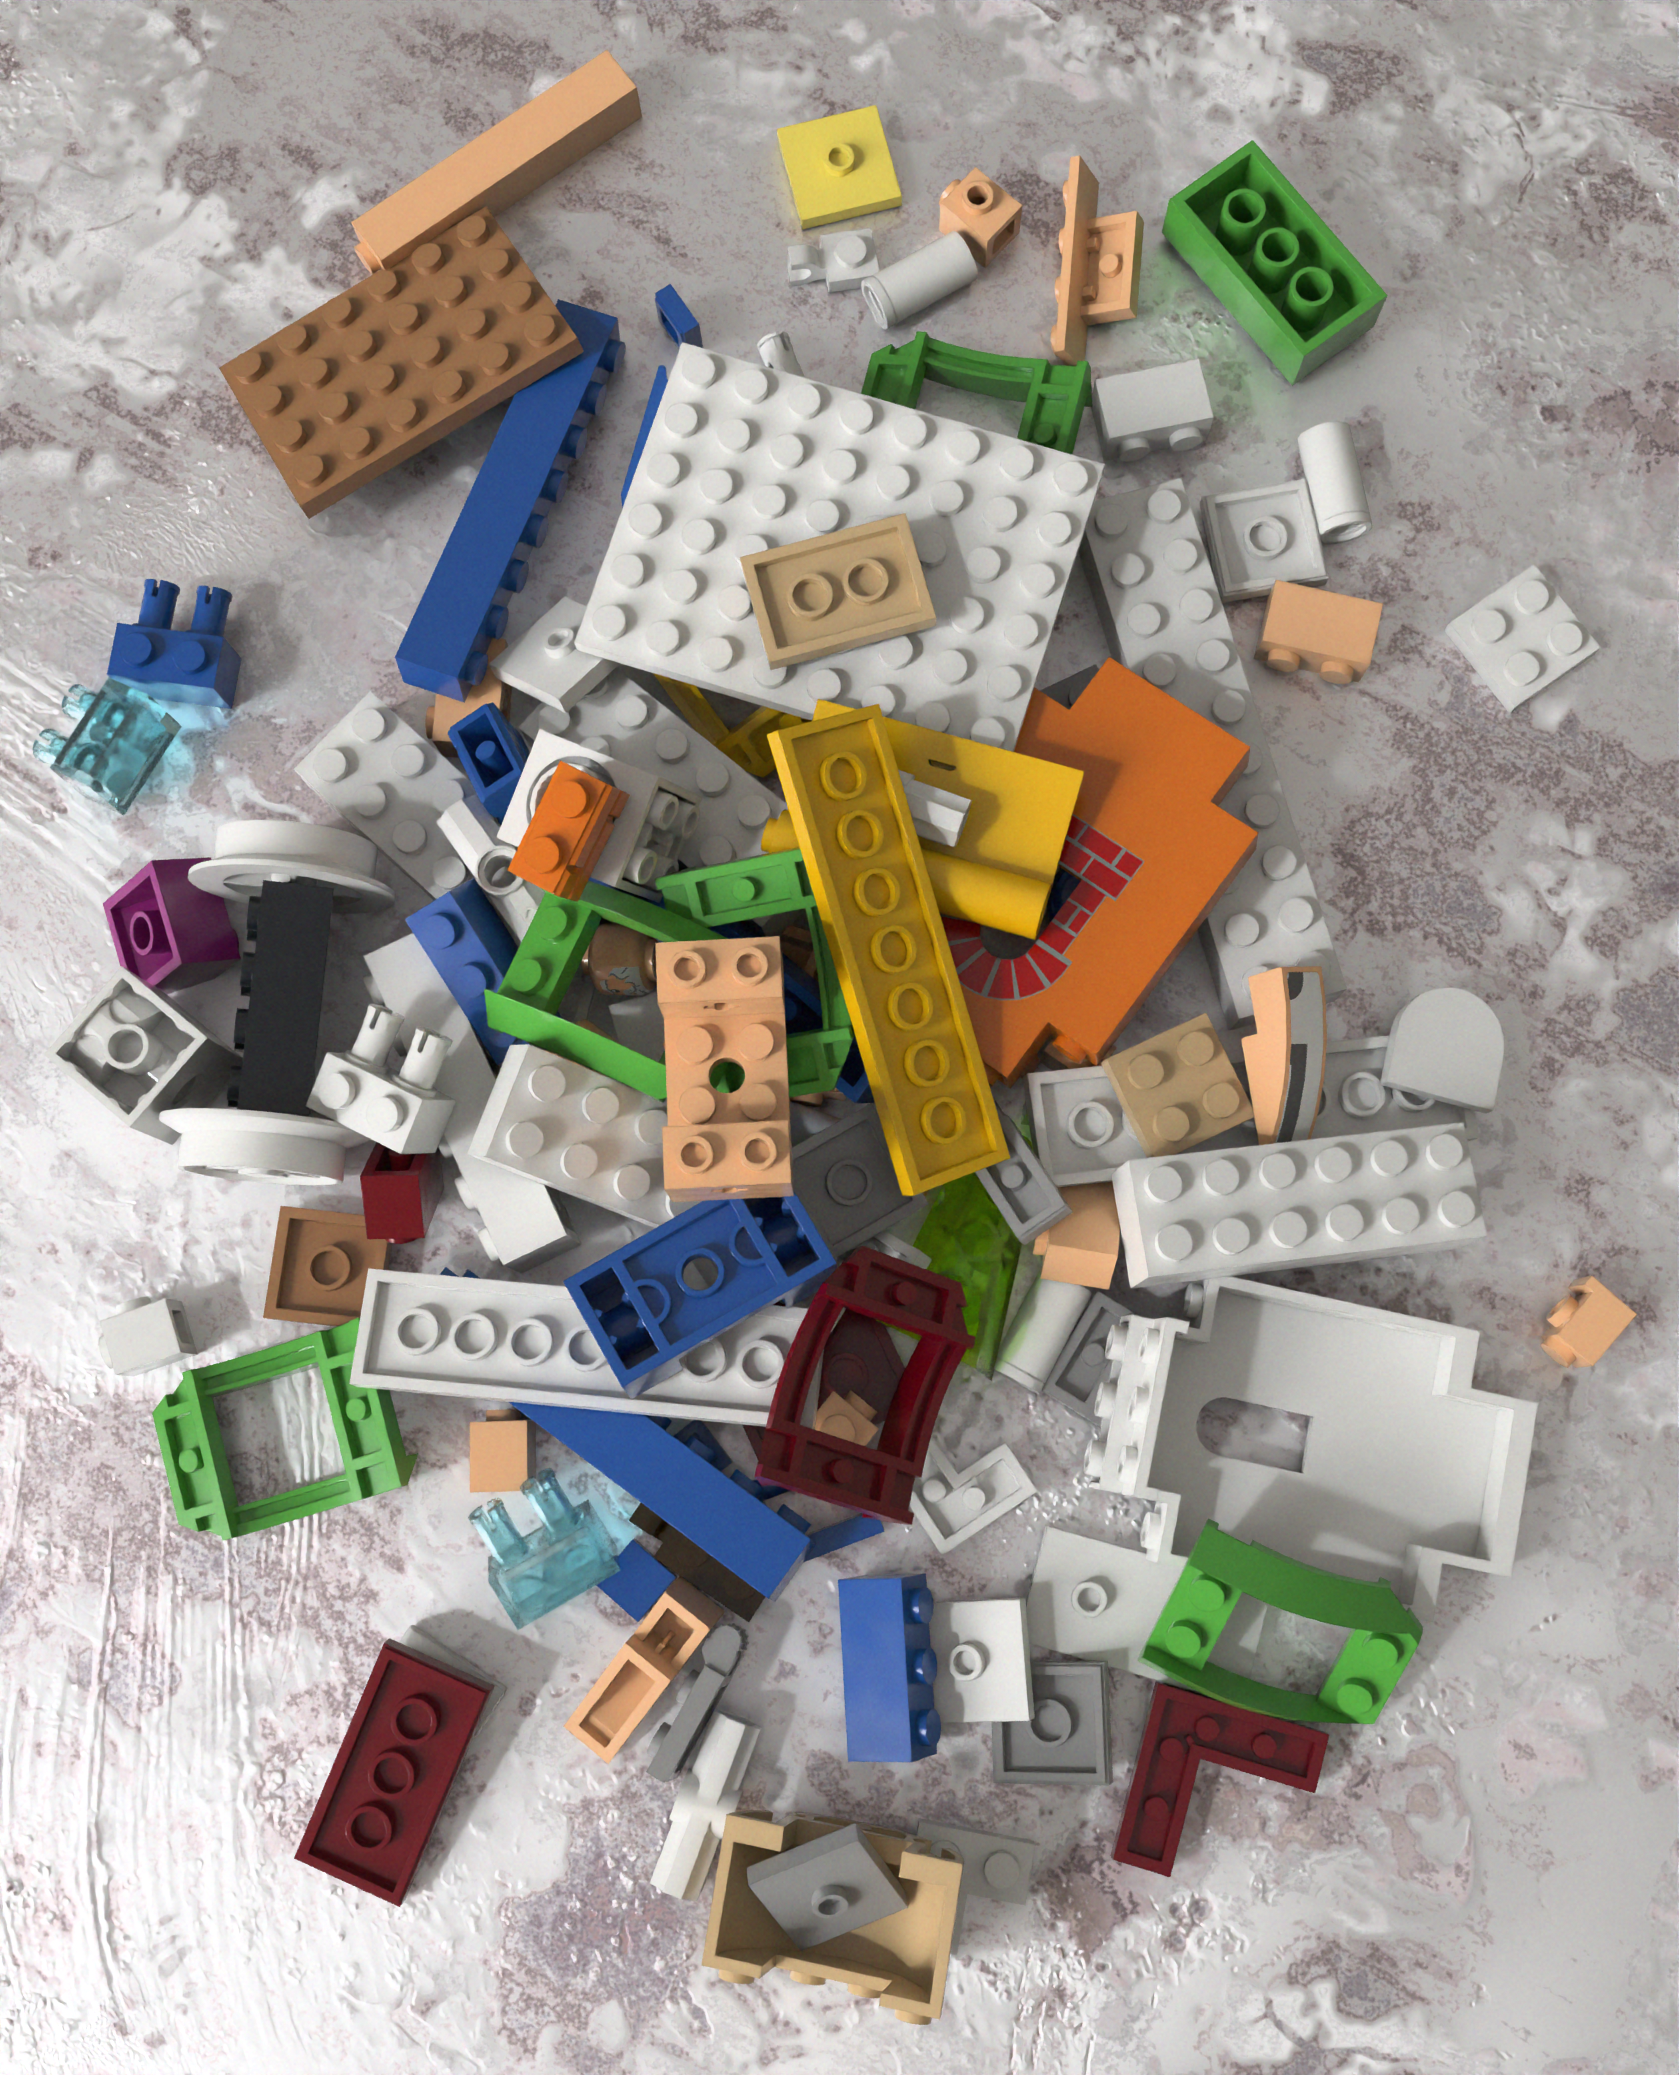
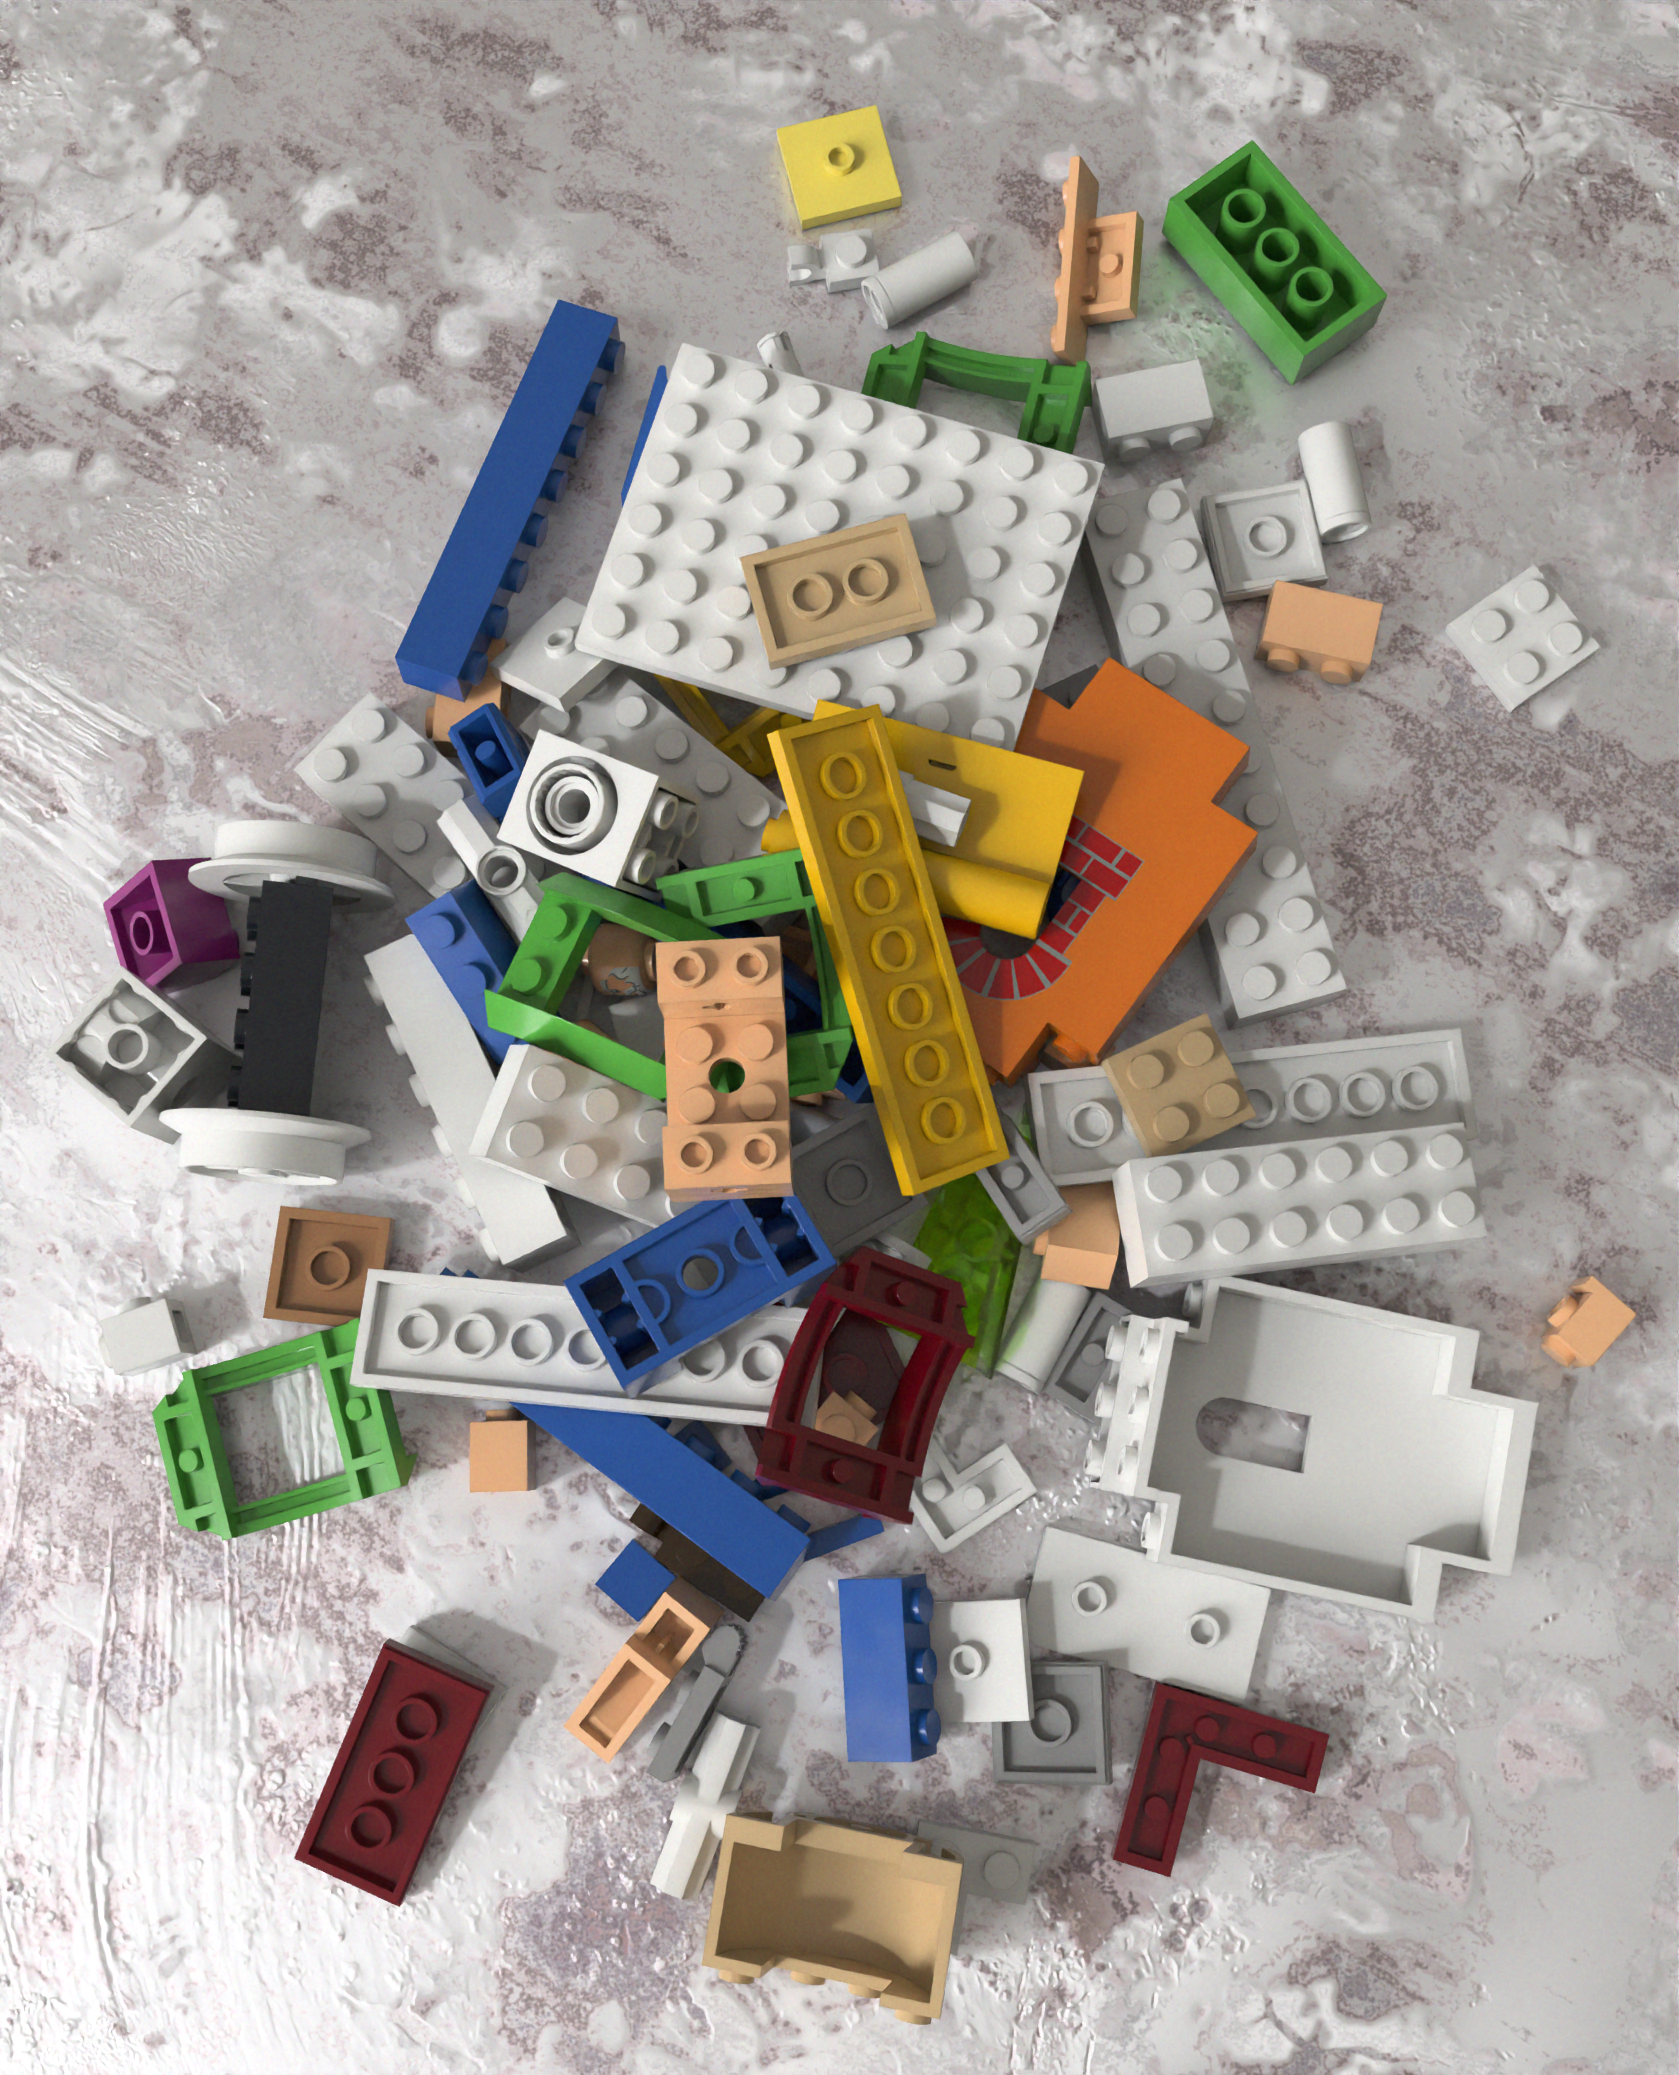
(112, 746): clear light blue brick -> none
(178, 664): blue brick -> none
(379, 1102): white brick -> none
(399, 361): medium nougat plate -> none
(400, 1193): dark red brick -> none
(502, 162): light nougat brick -> none
(551, 1562): clear light blue brick -> none
(568, 832): orange brick -> none
(677, 318): blue tile -> none
(827, 1887): light grey plate -> none
(980, 215): light nougat brick -> none
(1207, 1592): bright green wedge -> none
(1287, 1052): slope -> none
(1446, 1049): white tile -> none

